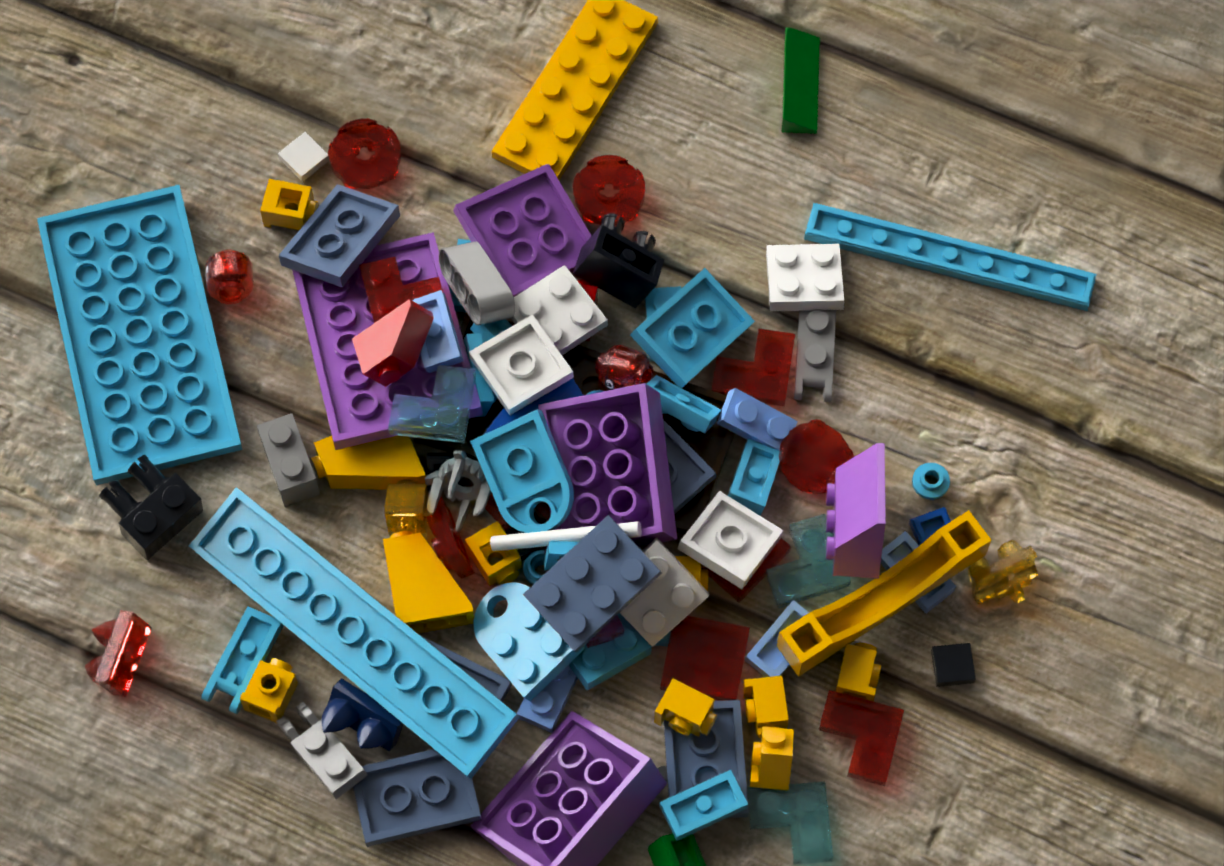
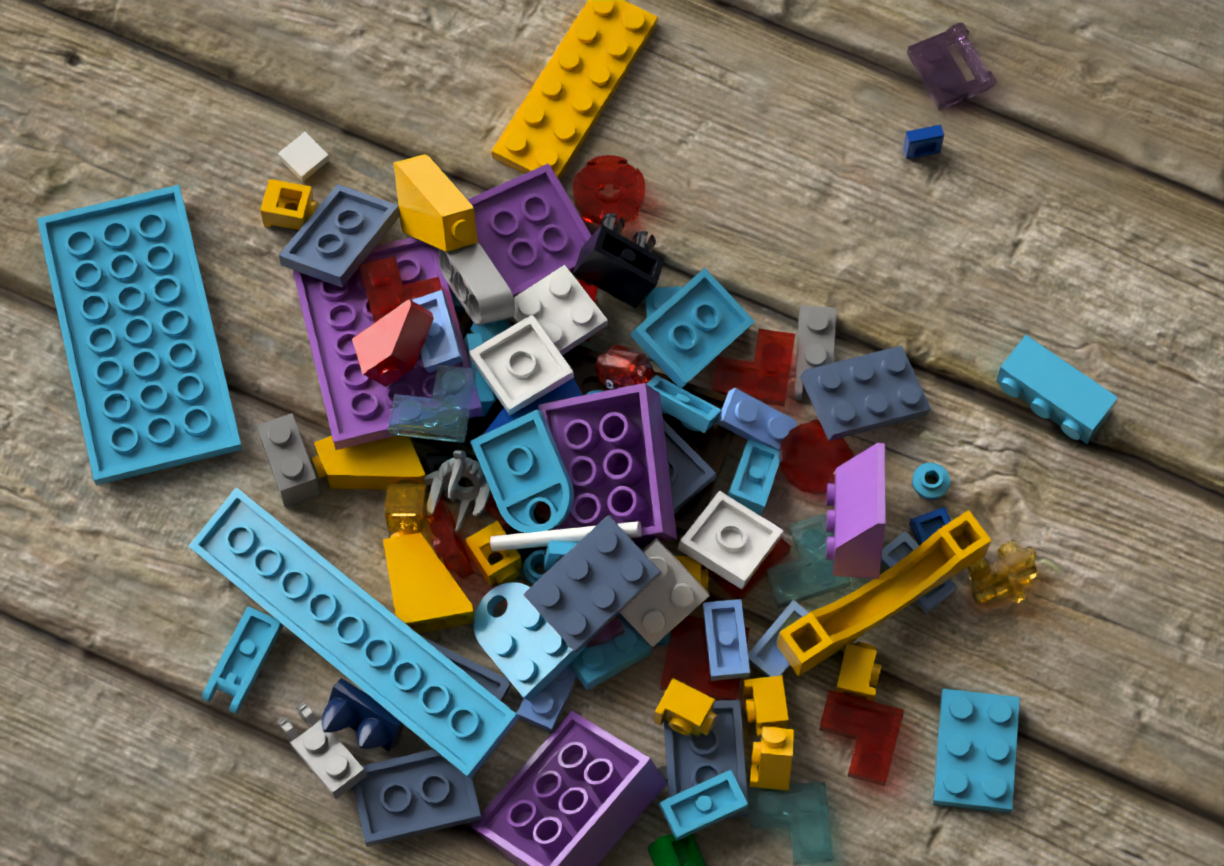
(124, 647): clear red tile -> none
(161, 515): black brick -> none
(229, 276): clear red head -> none
(270, 702): yellow brick -> none
(365, 173): clear red plate -> none
(432, 205): none -> yellow slope
(726, 640): none -> light blue plate
(800, 82): green slope -> none
(805, 277): white plate -> none
(865, 393): none -> sand blue plate
(923, 141): none -> blue tile
(941, 72): none -> clear purple plate
(951, 256): medium azure tile -> none
(953, 664): black tile -> none
(976, 751): none -> medium azure plate
(1056, 390): none -> medium azure brick

